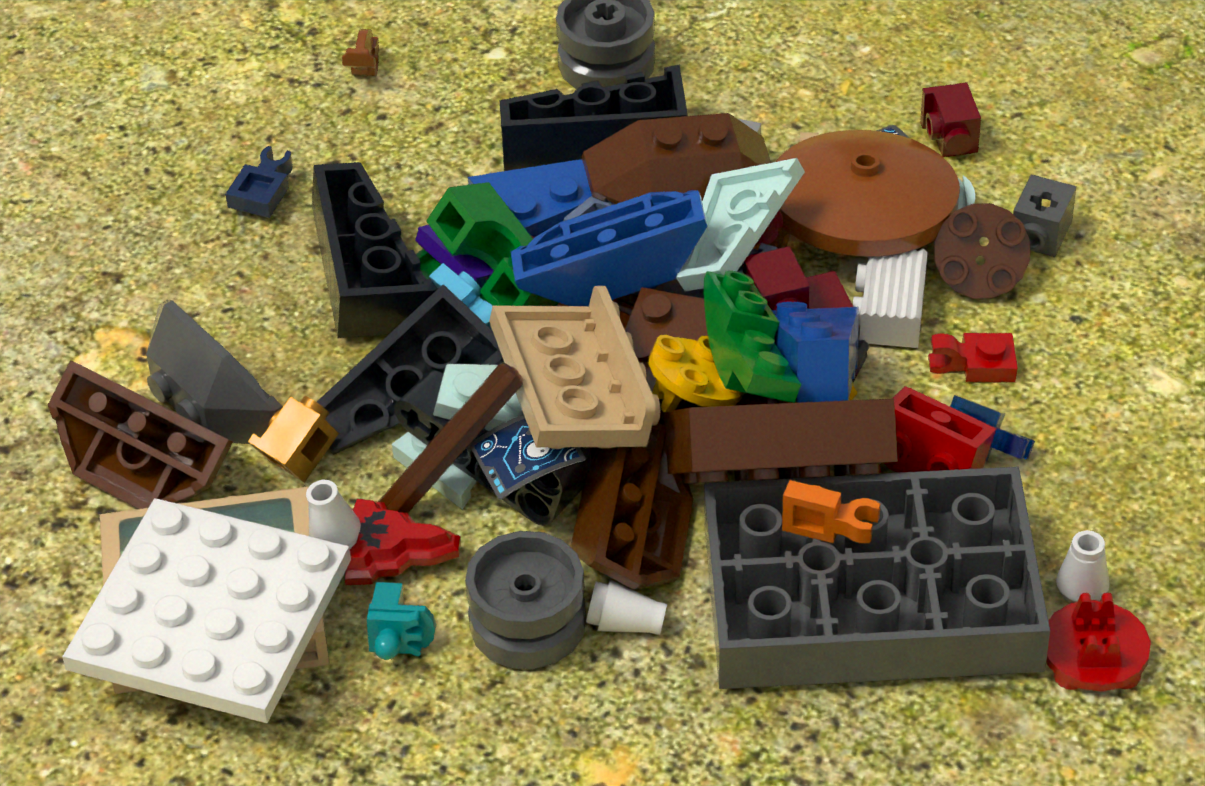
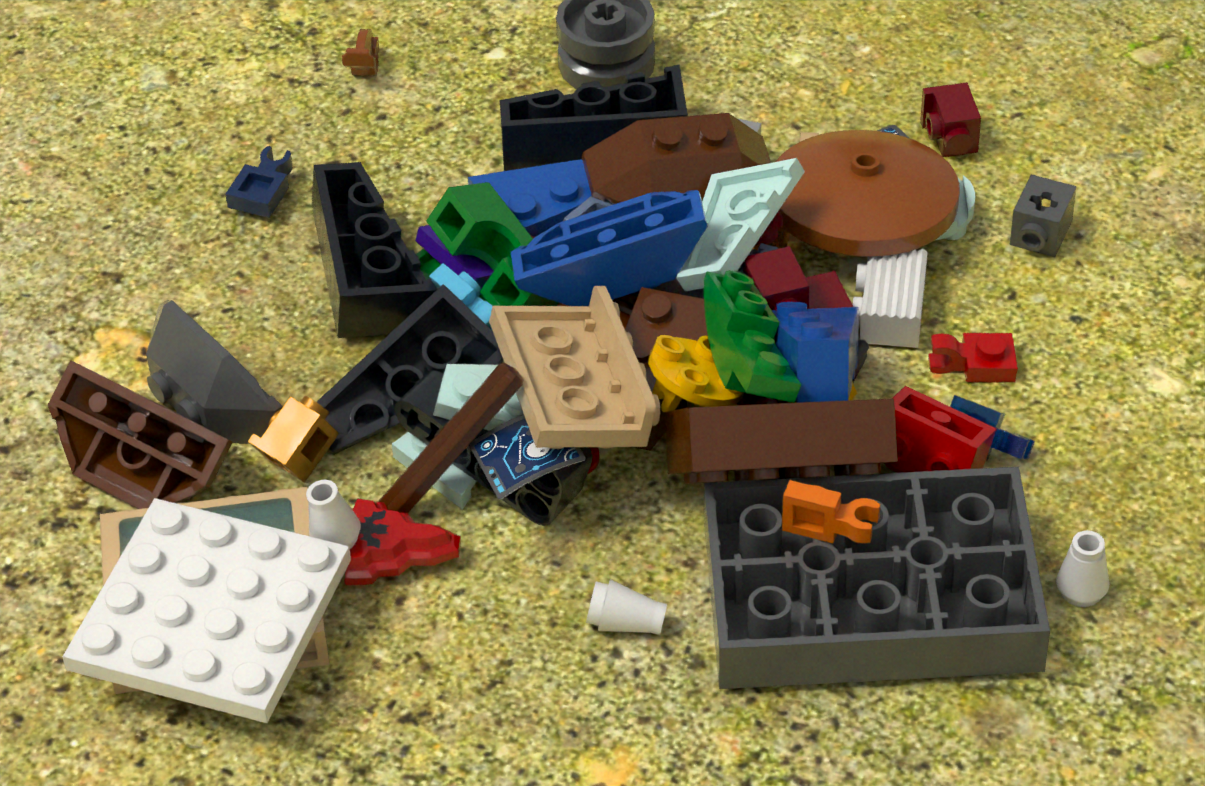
(396, 626): teal piece -> none
(526, 599): dark grey wheel -> none
(634, 515): reddish brown wedge -> none
(1004, 256): reddish brown plate -> none
(1078, 647): red plate -> none

